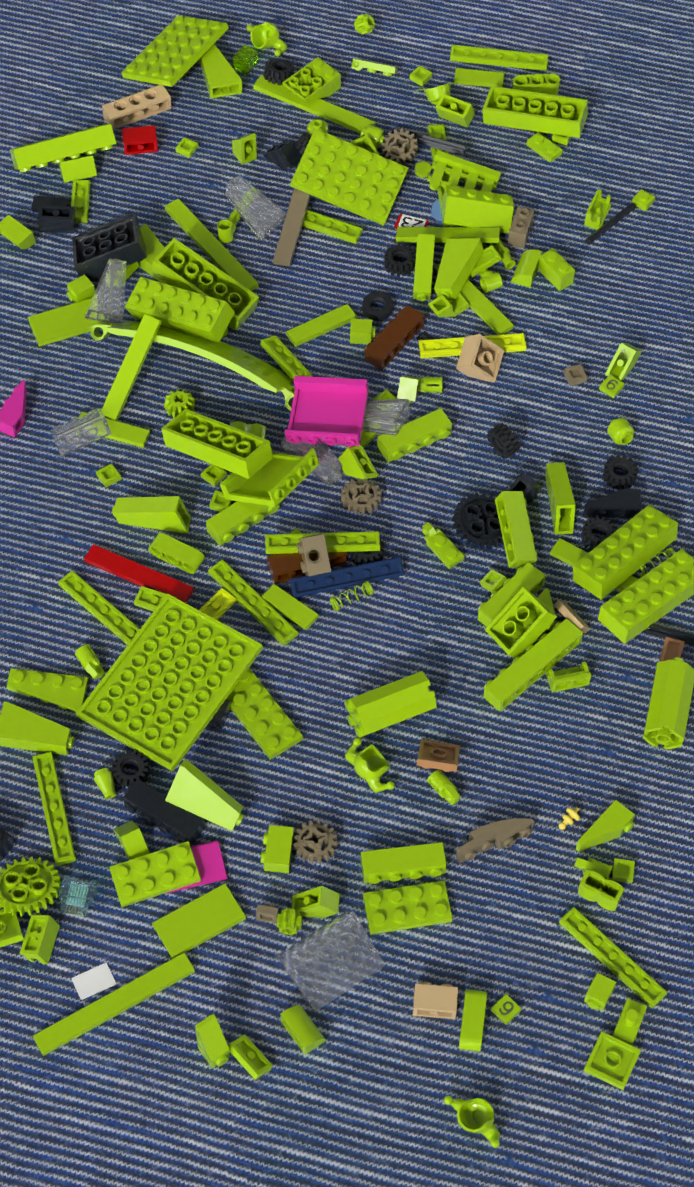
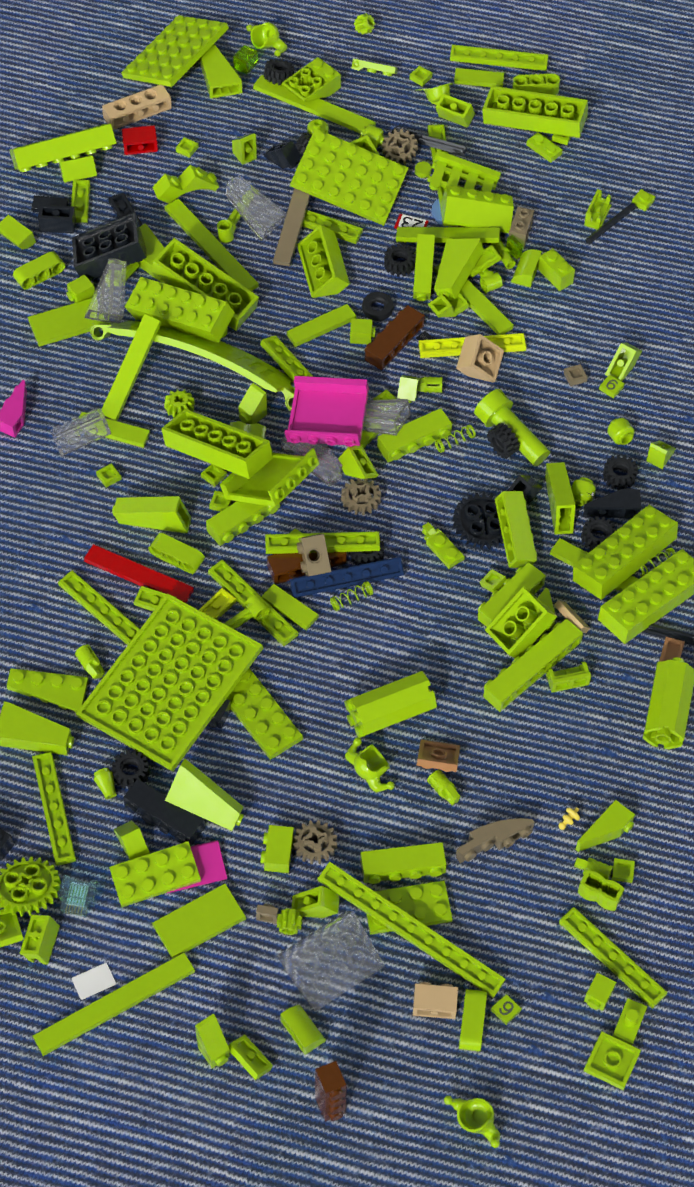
(39, 270): none -> lime beam
(122, 206): none -> black tile
(193, 178): none -> lime arch
(253, 405): none -> lime slope
(255, 609): none -> lime axle
(323, 263): none -> lime slope
(330, 1091): none -> reddish brown brick
(411, 929): none -> lime plate
(468, 432): none -> lime piece
(496, 409): none -> lime piece
(514, 246): none -> clear neon green tile
(583, 491): none -> lime head
(659, 453): none -> lime slope

